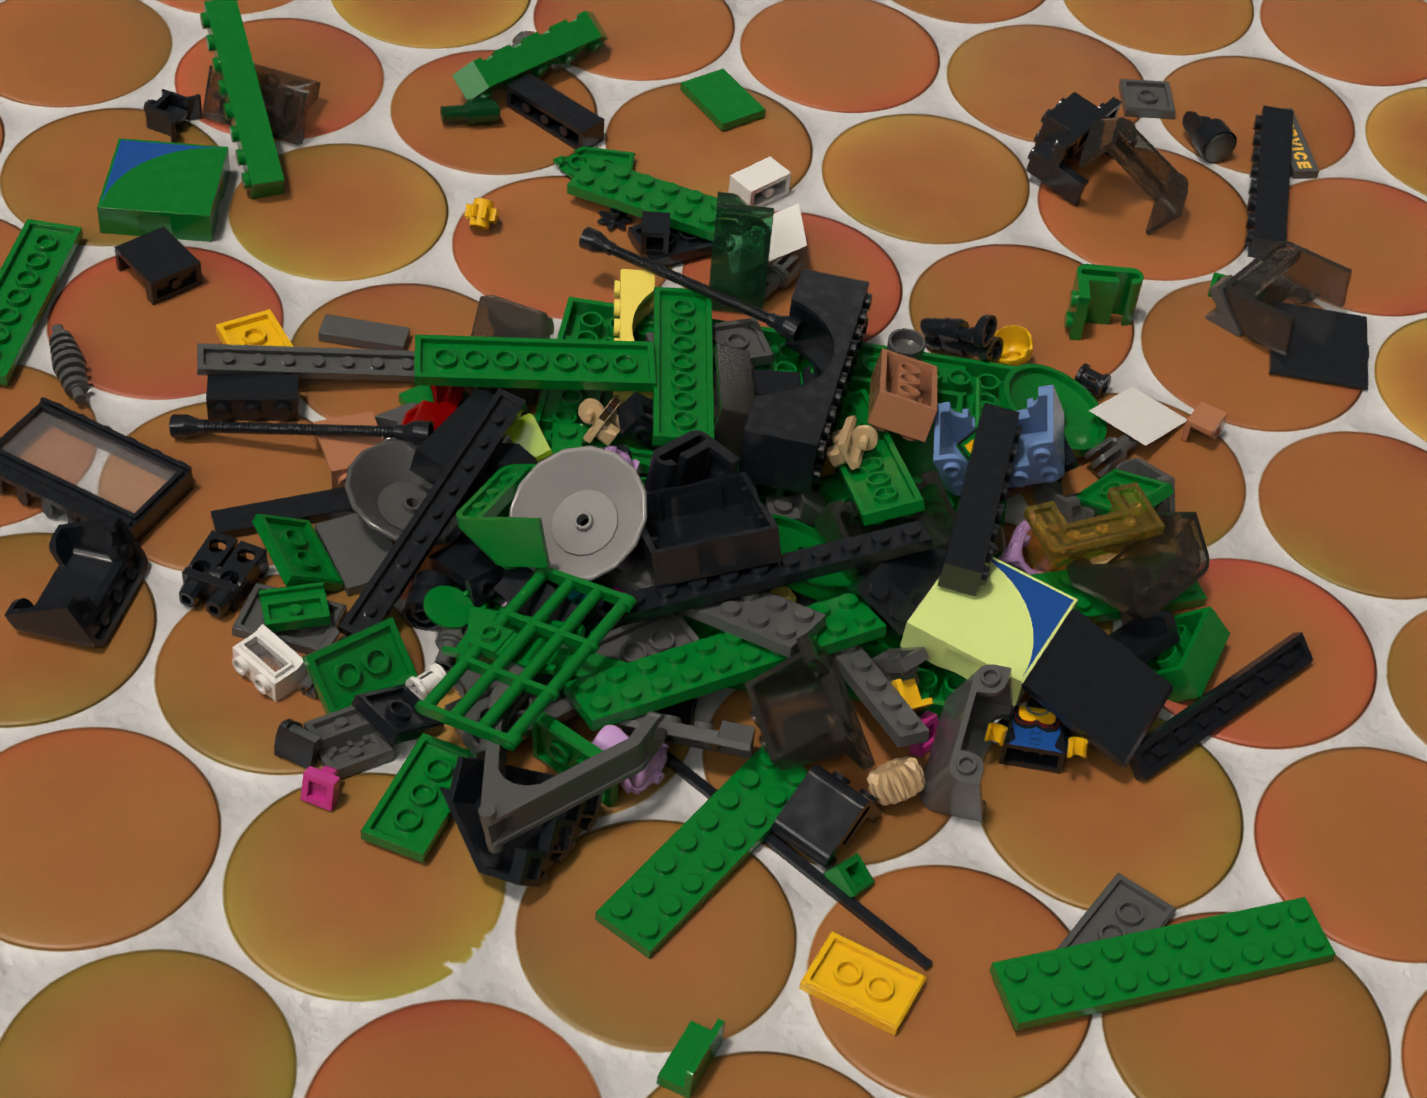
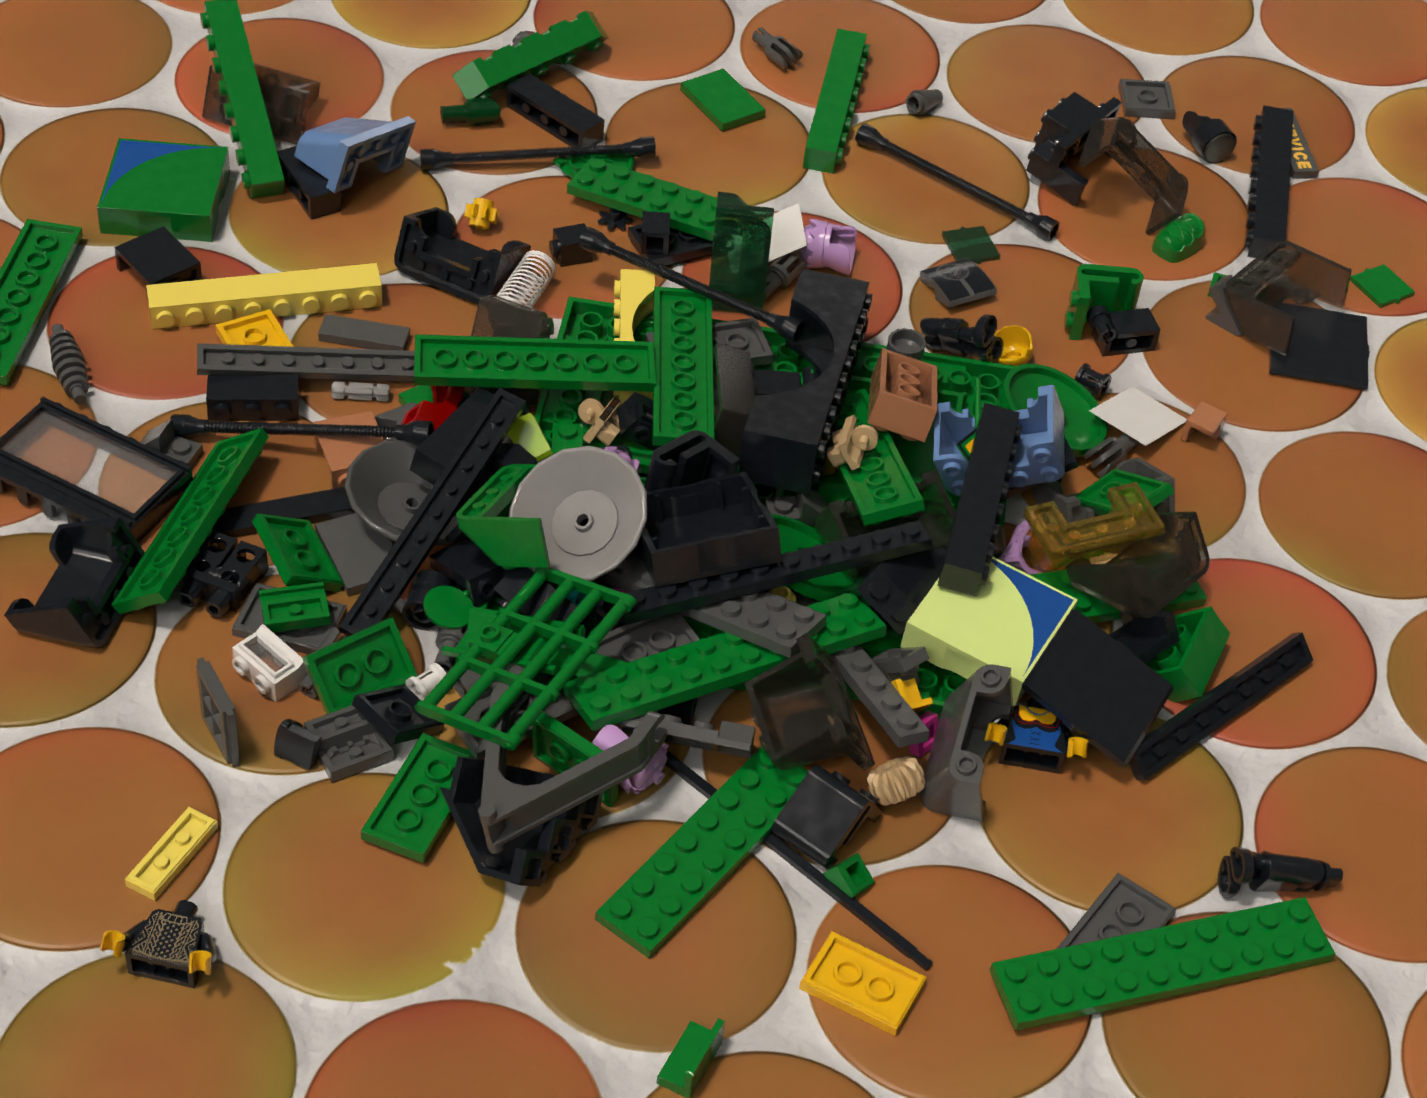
(166, 946): none -> black torso
(171, 110): black piece -> none
(171, 853): none -> light yellow tile
(179, 448): none -> dark grey slope
(190, 522): none -> green plate
(218, 712): none -> dark grey piece
(281, 292): none -> light yellow brick
(308, 186): none -> black brick
(320, 787): dark pink tile -> none
(342, 144): none -> medium blue windscreen
(360, 391): none -> light grey axle
(434, 159): none -> black hose
(435, 256): none -> black windscreen
(523, 268): none -> white piece
(566, 245): none -> black brick
(761, 182): white brick -> none
(777, 48): none -> dark grey arm
(829, 246): none -> lavender hat
(836, 101): none -> green brick
(923, 100): none -> dark grey cone
(958, 282): none -> black slope
(971, 244): none -> clear green piece
(1041, 224): none -> black hose
(1123, 330): none -> black hinge
(1180, 238): none -> green piece
(1274, 873): none -> black piece
(1382, 286): none -> green piece

